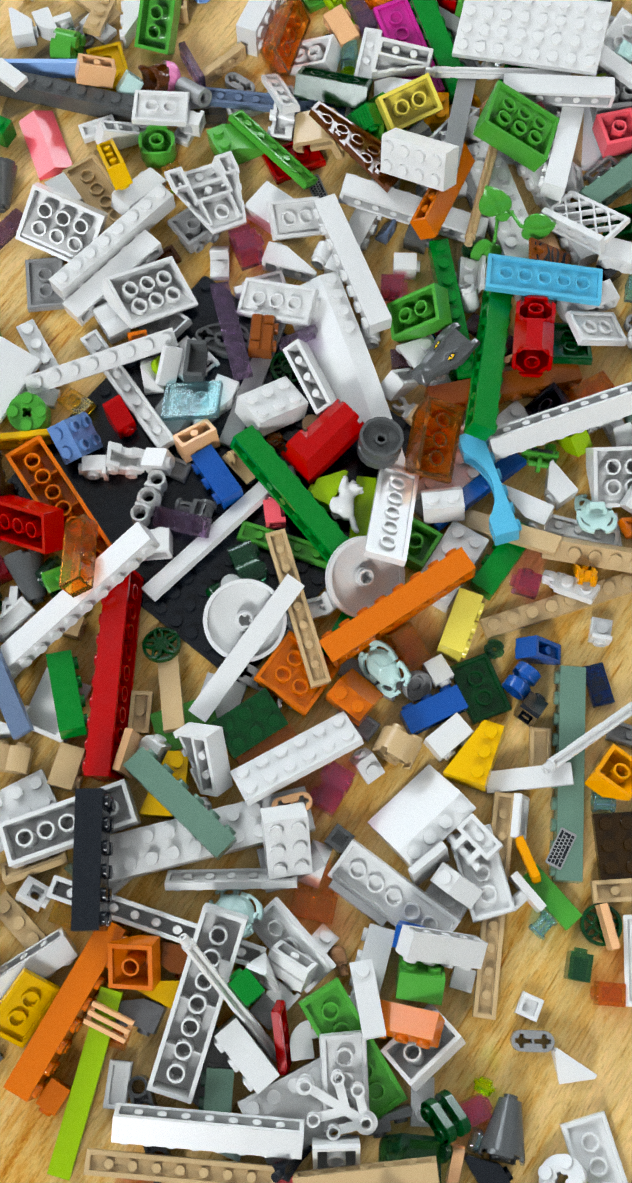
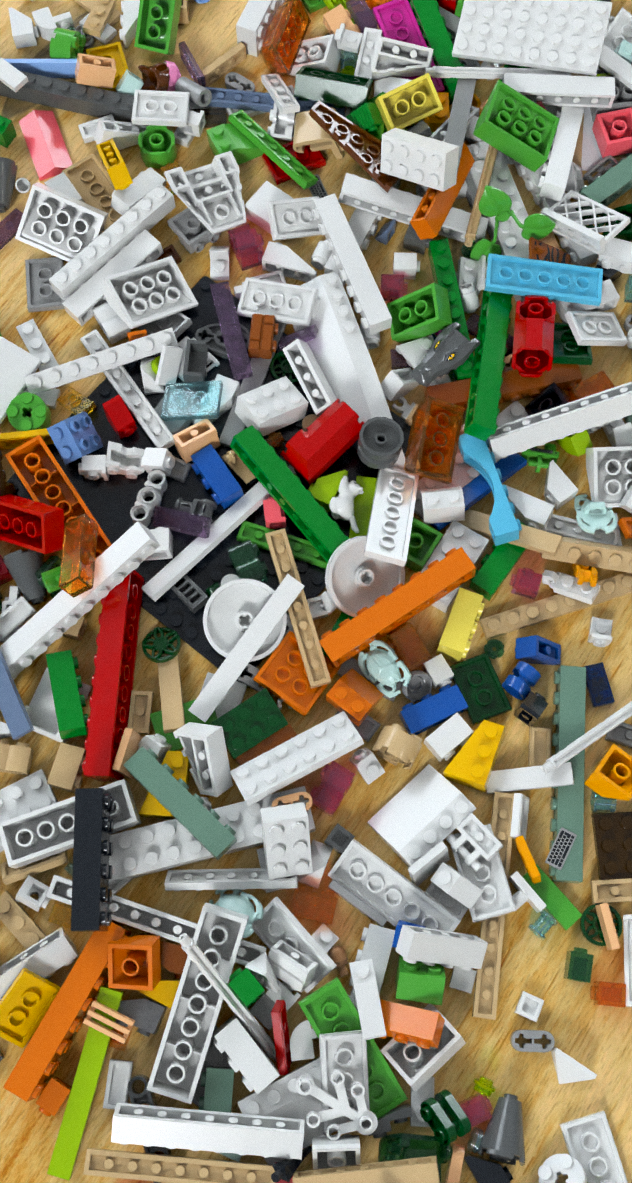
(22, 185): none -> white piece
(198, 603): none -> dark grey slope
(348, 39): none -> white bracket

